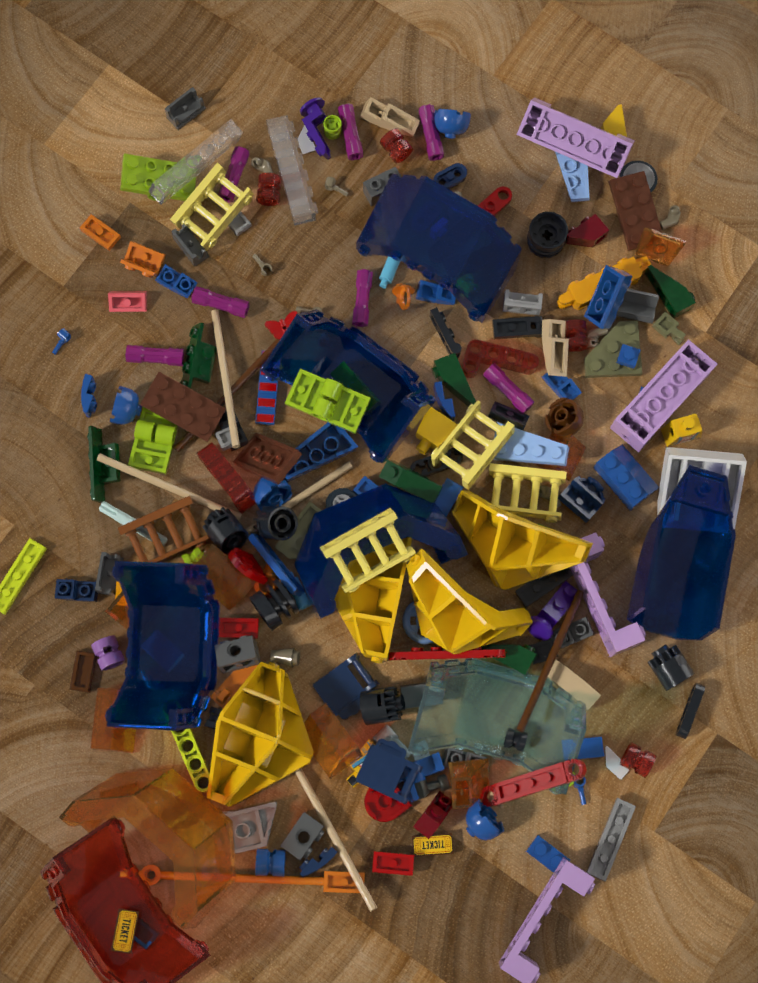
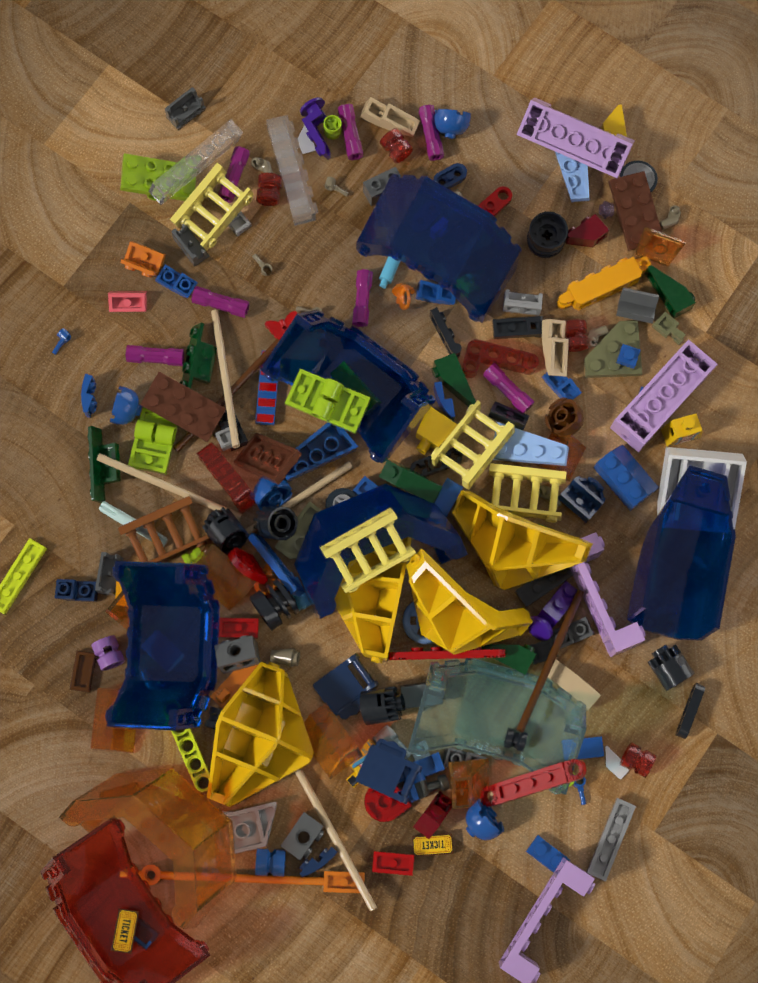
(100, 232): orange plate -> none
(606, 209): none -> plate
(608, 297): blue slope -> none

